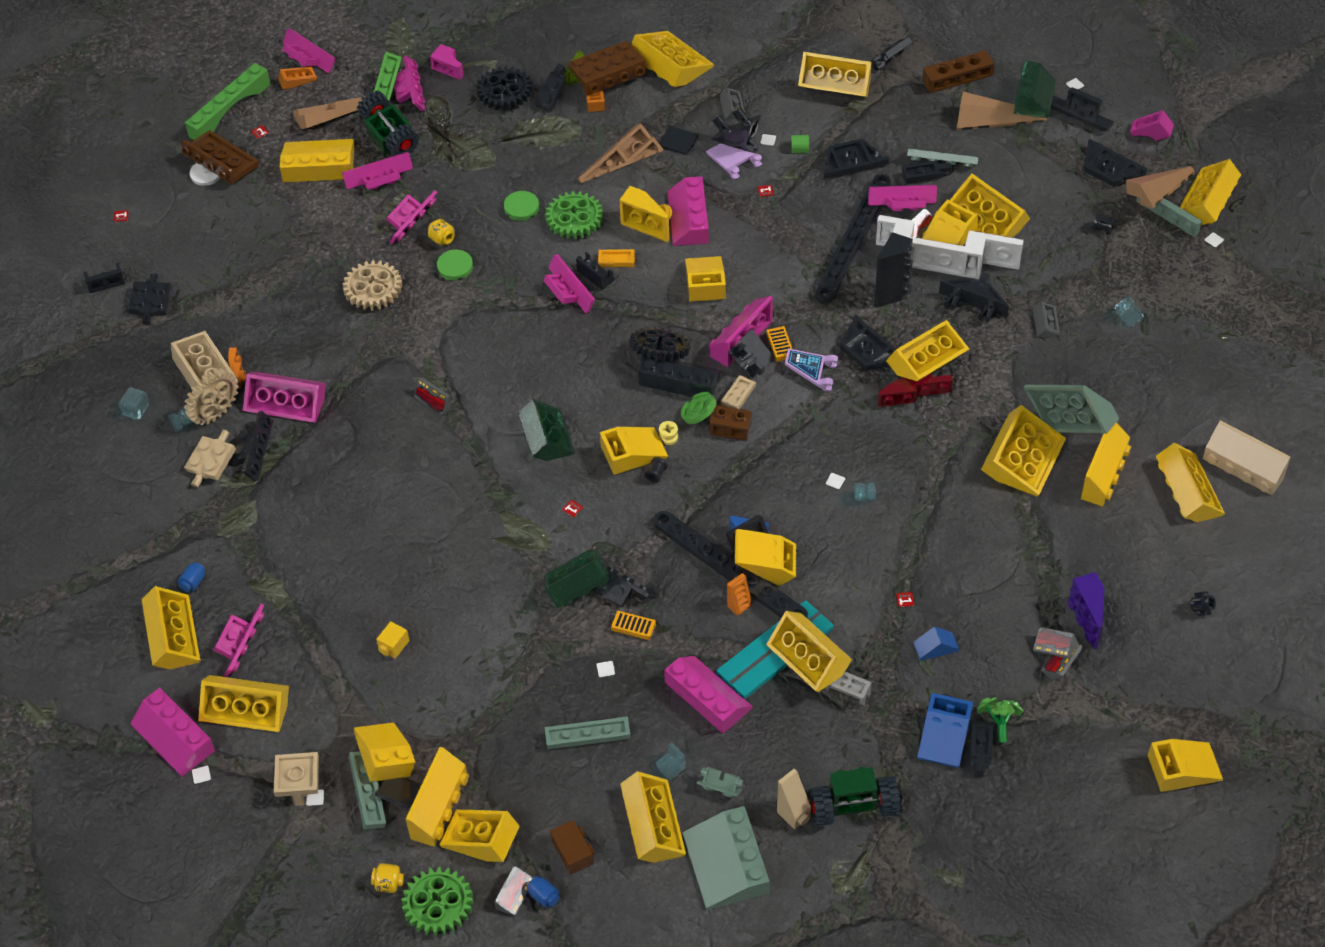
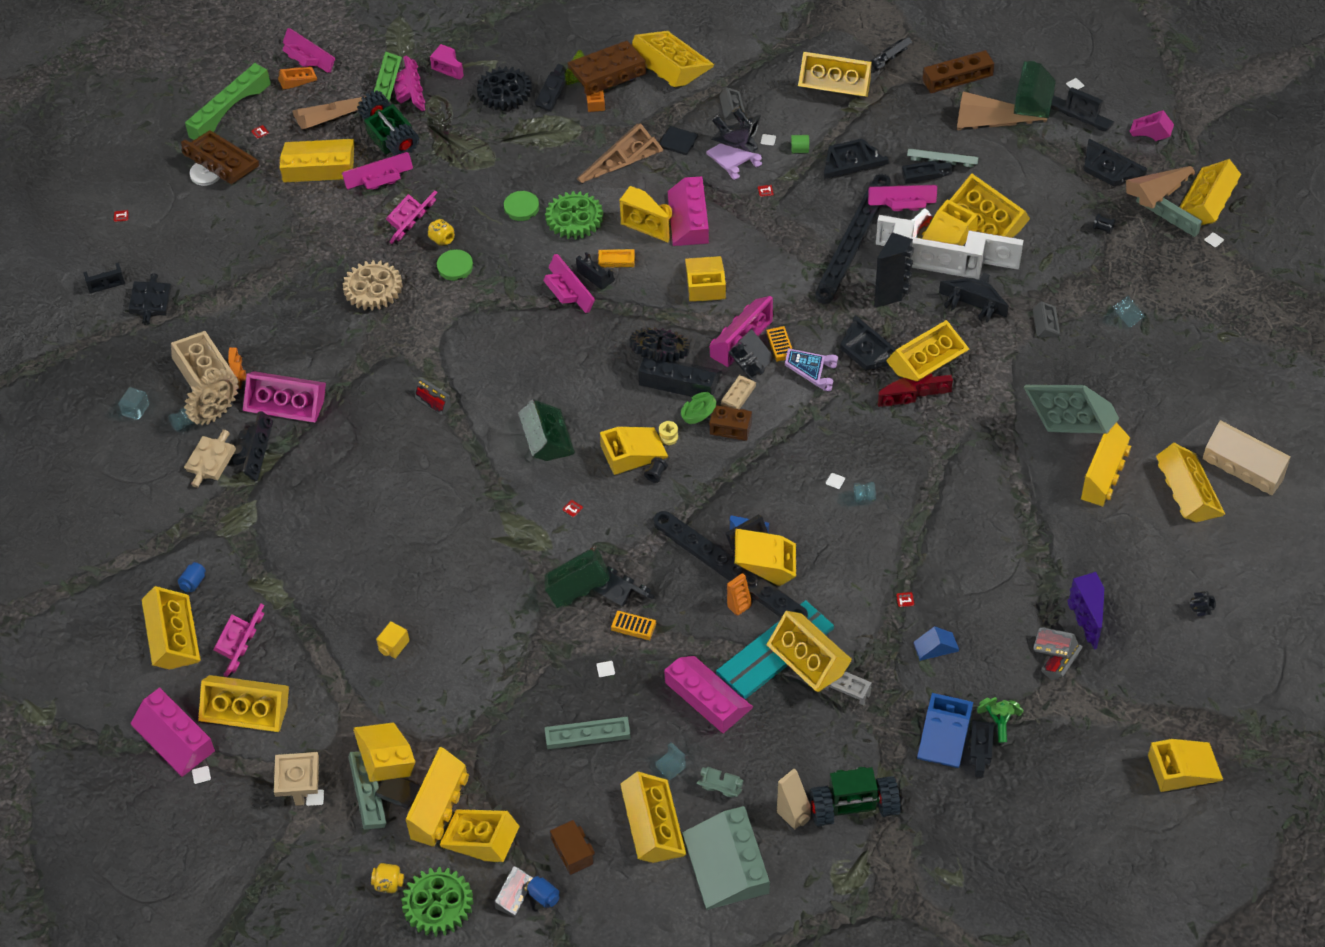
(1023, 452): yellow slope -> none

